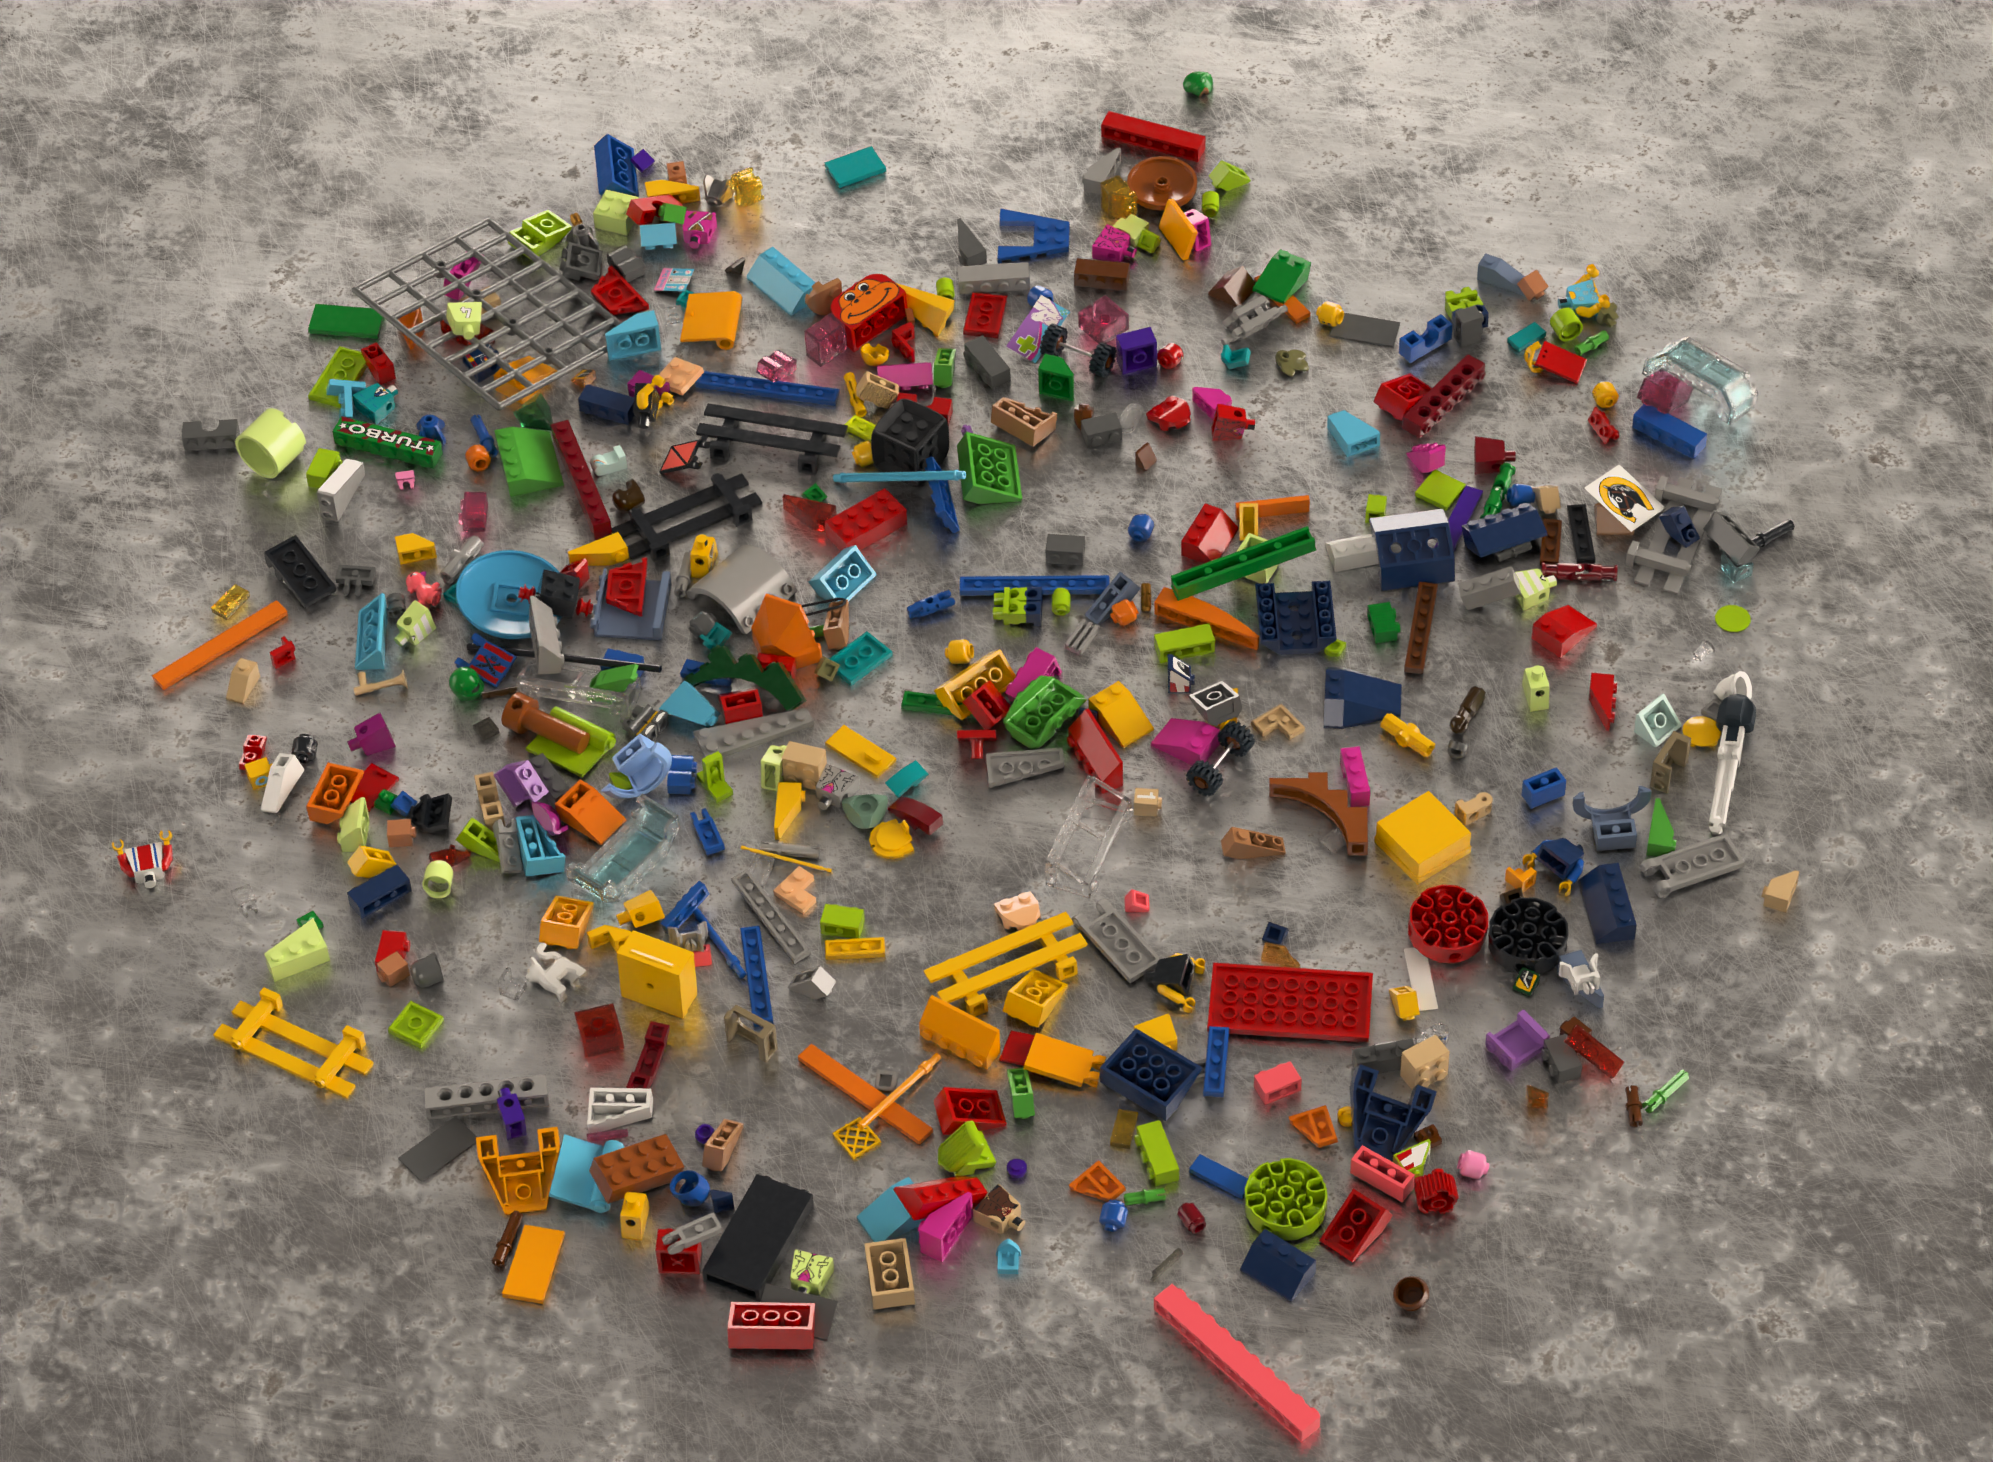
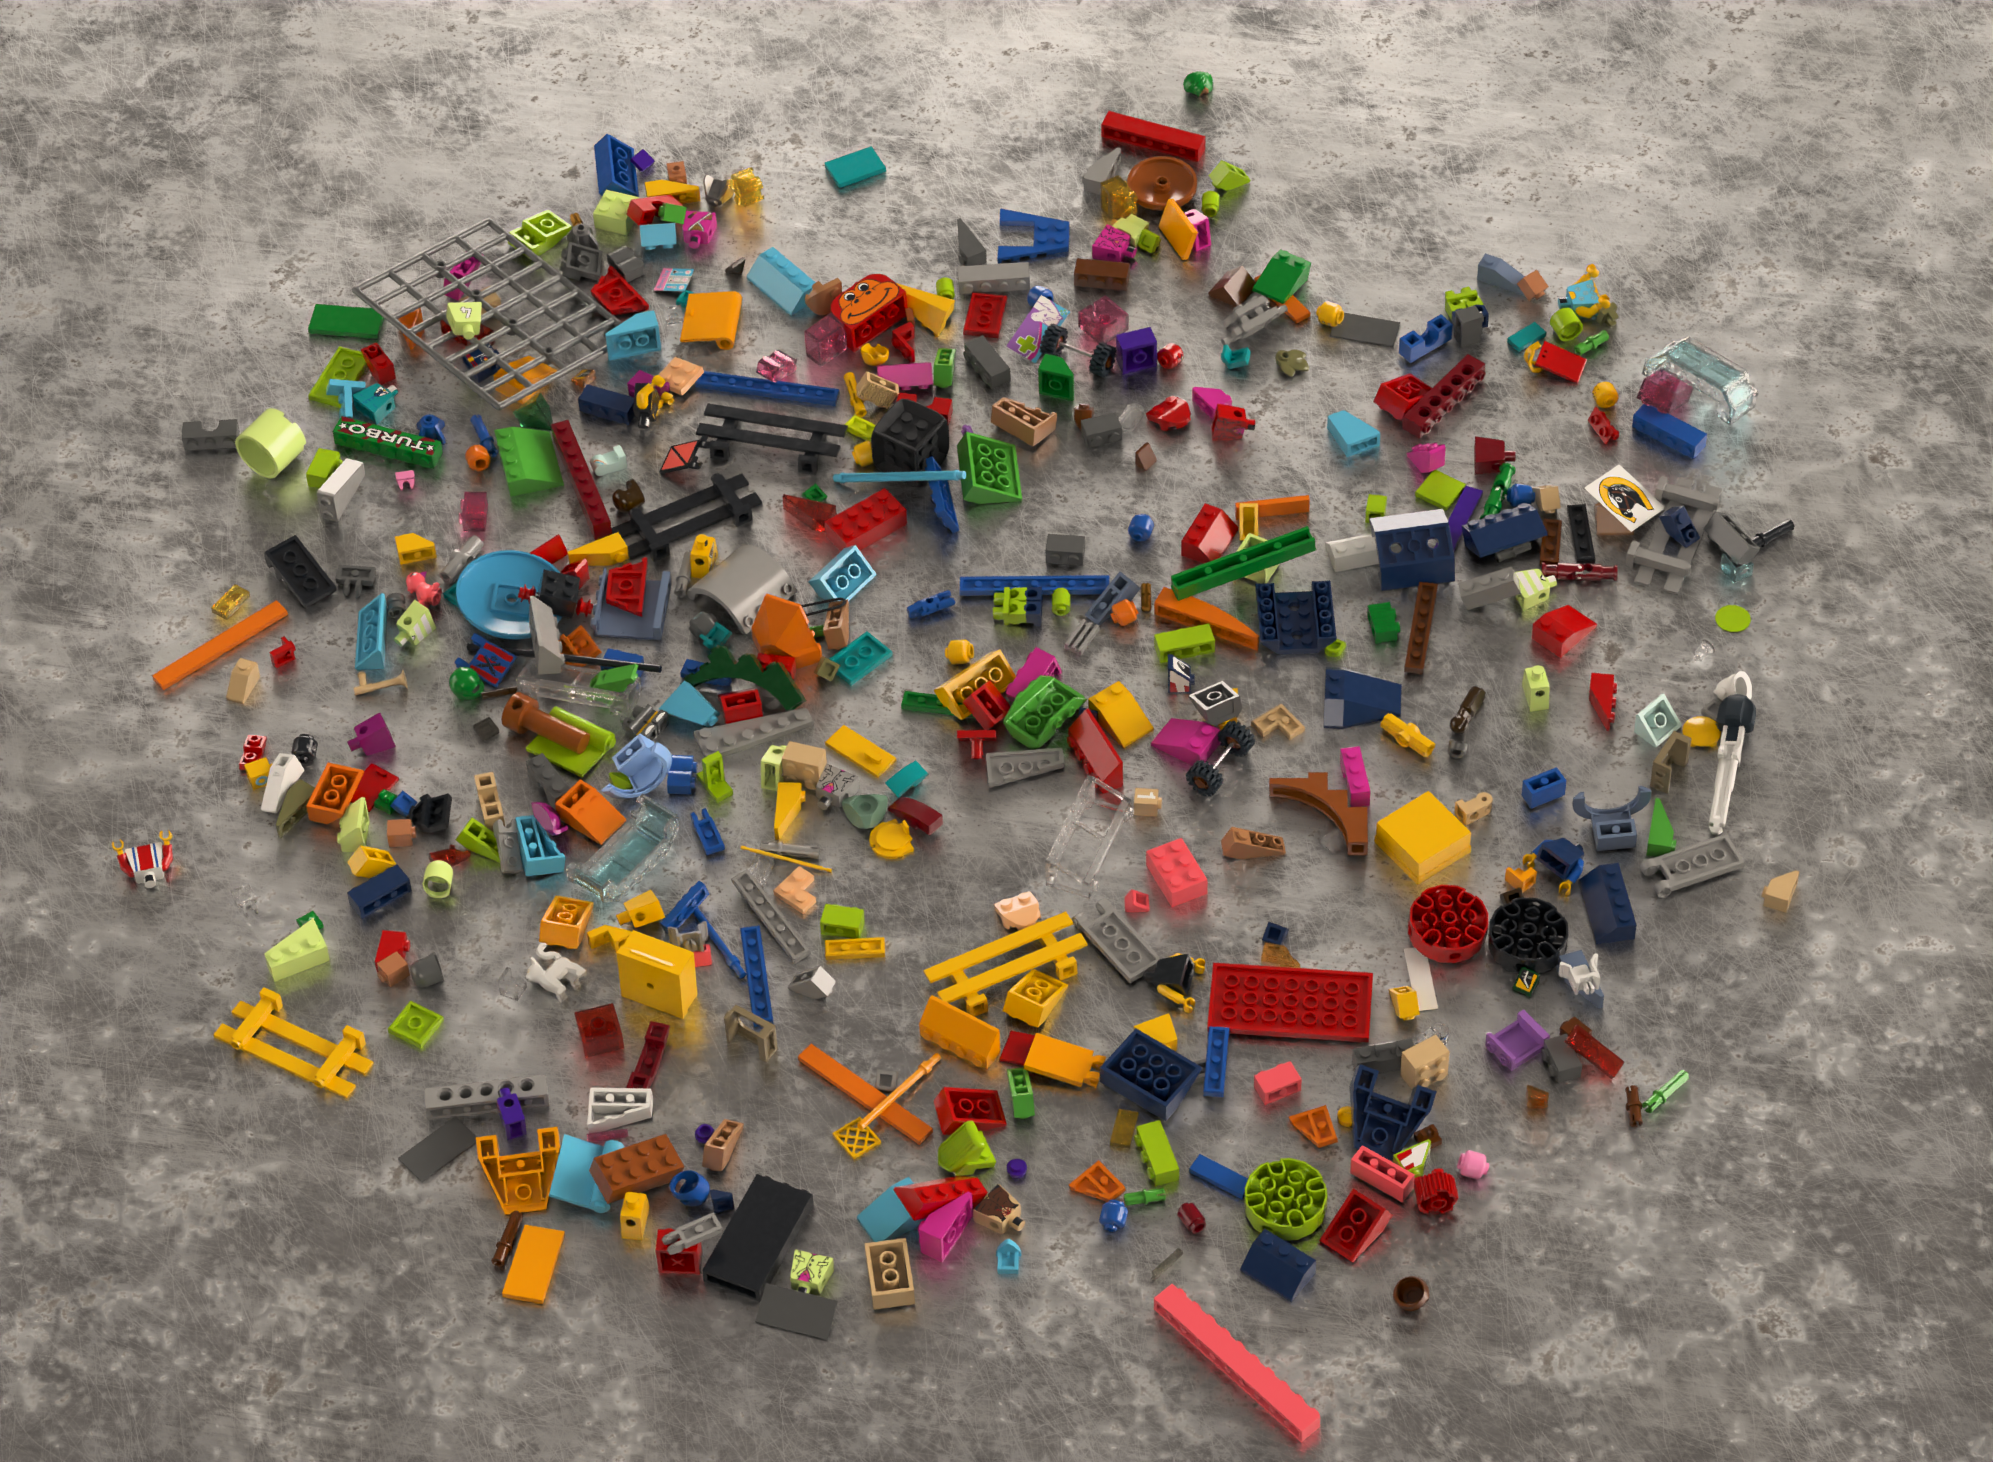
(294, 806): none -> olive slope
(520, 782): medium lavender panel -> none
(551, 550): none -> red slope
(579, 644): none -> orange slope
(771, 1325): red slope -> none
(1176, 872): none -> coral brick

